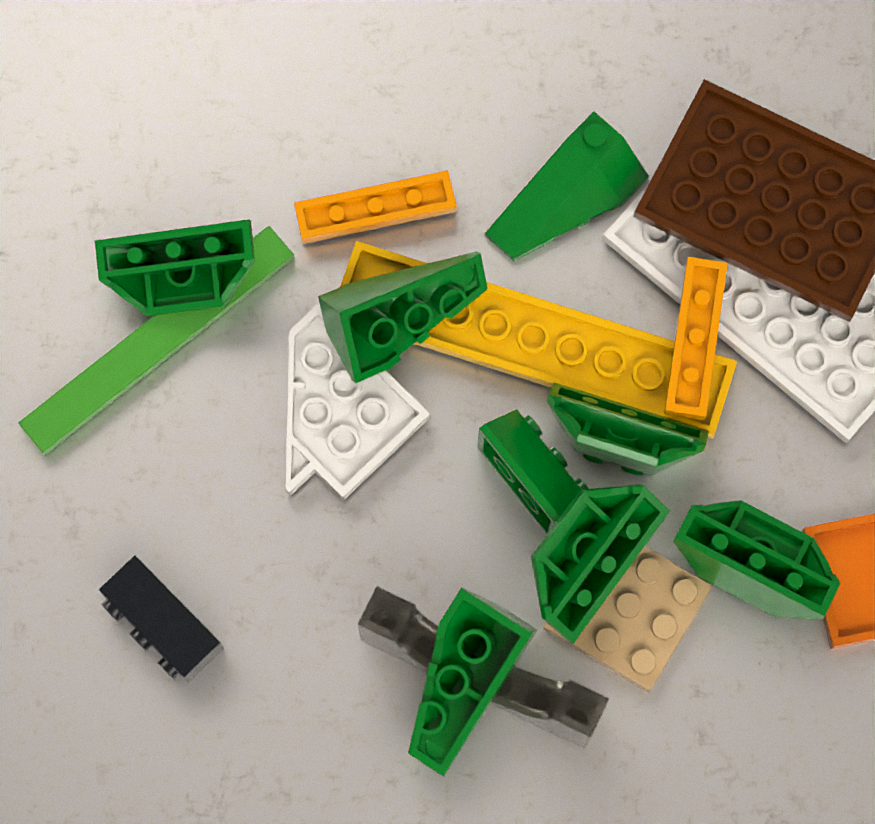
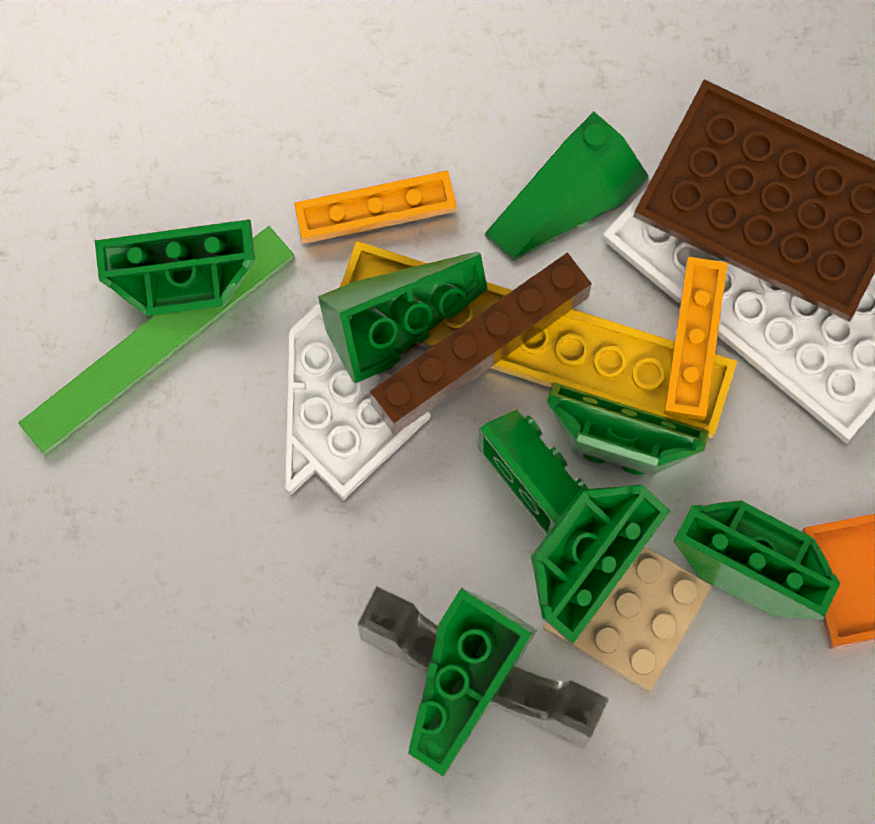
(159, 620): black brick -> none
(480, 343): none -> reddish brown brick

